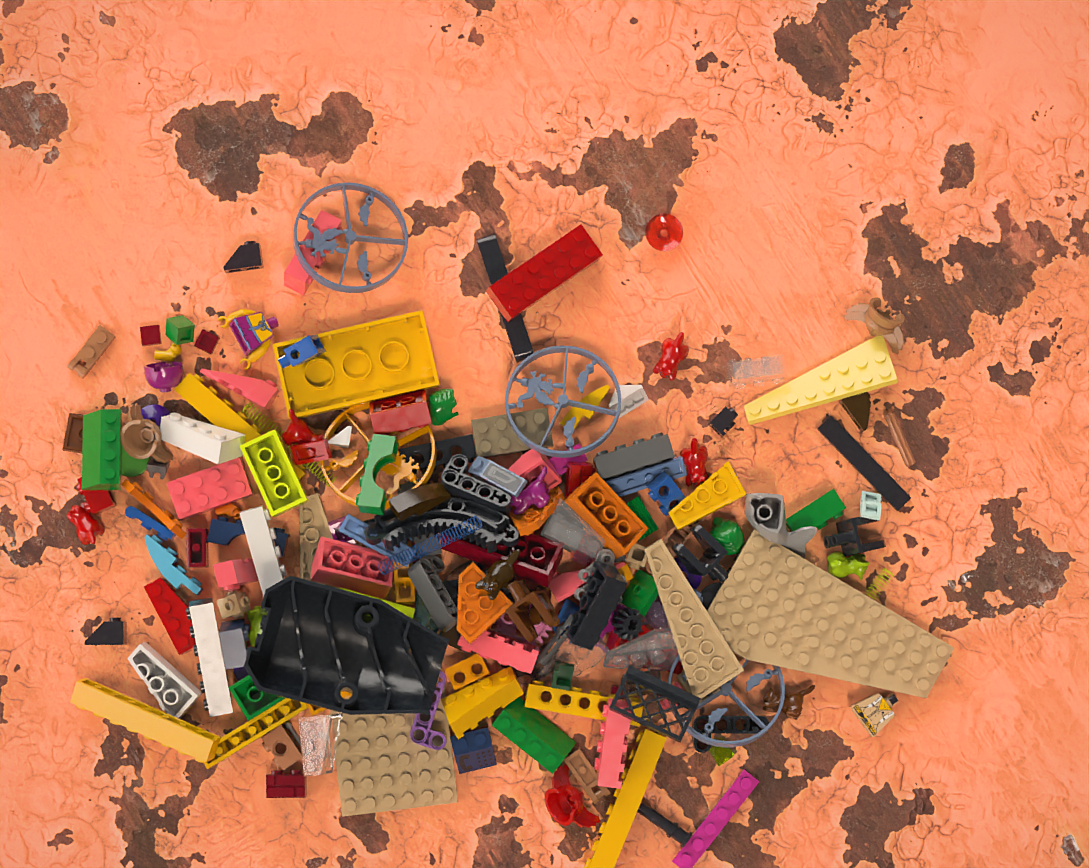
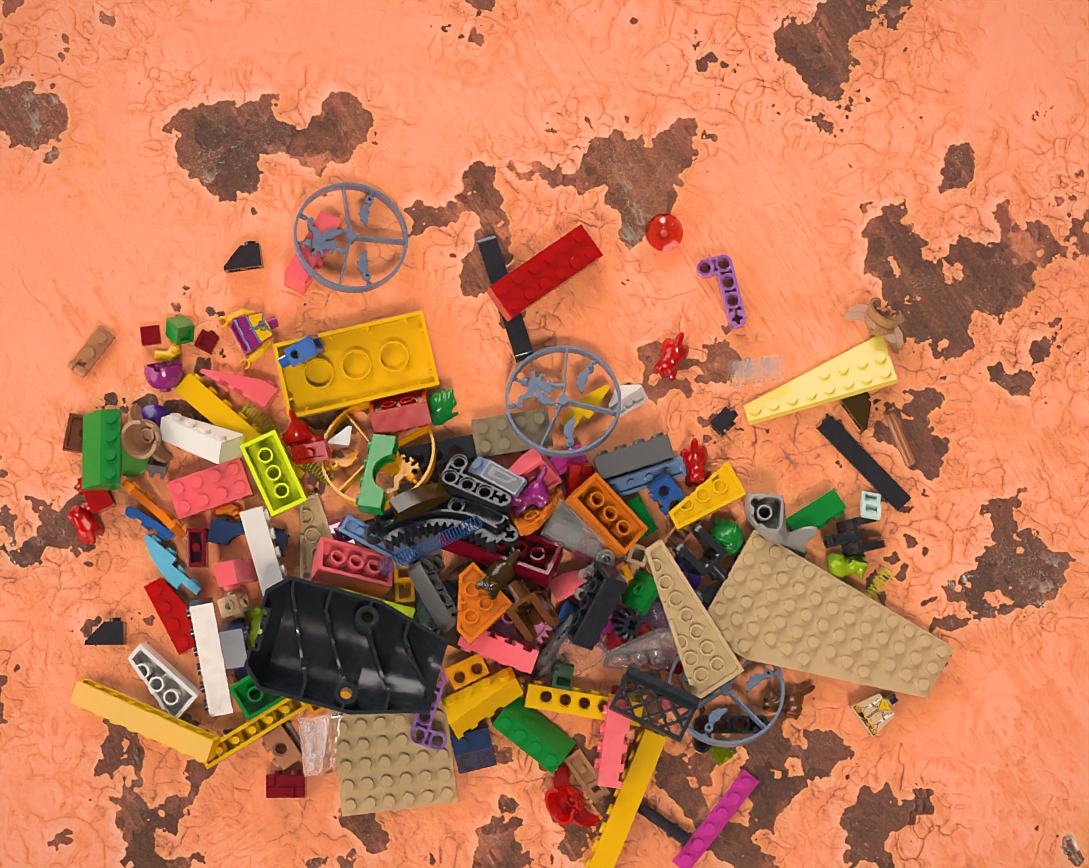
(721, 274): none -> medium lavender beam

